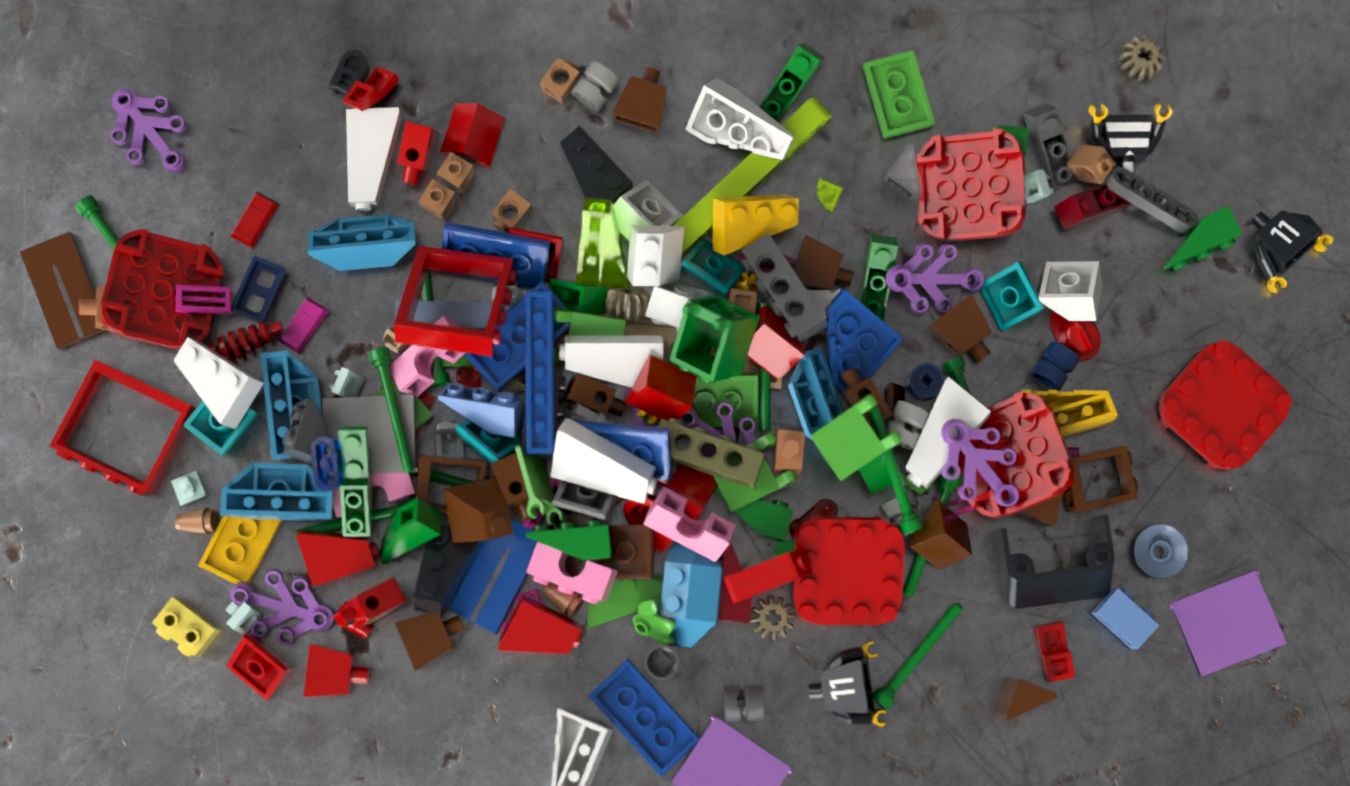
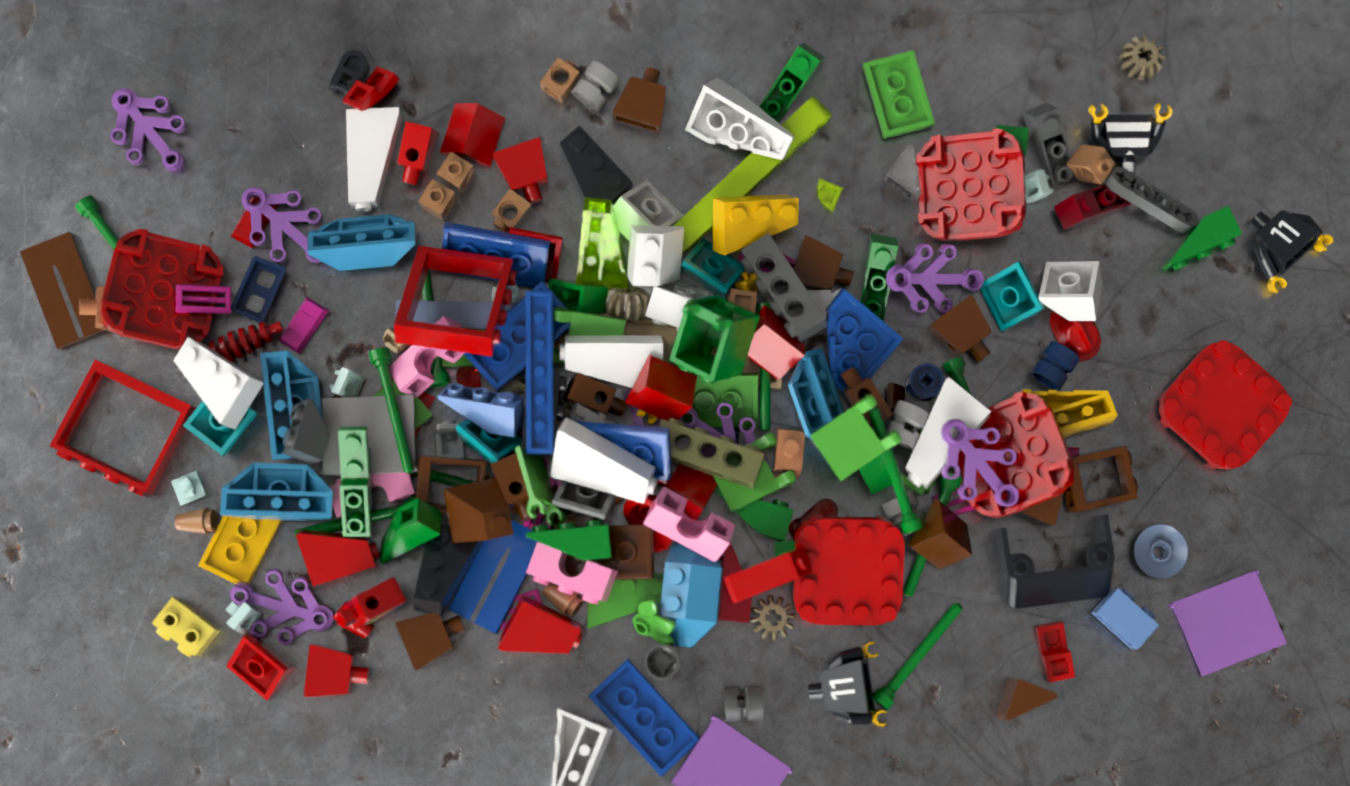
(278, 220): none -> medium lavender plant
(324, 463): clear blue plate -> none
(523, 168): none -> red torso

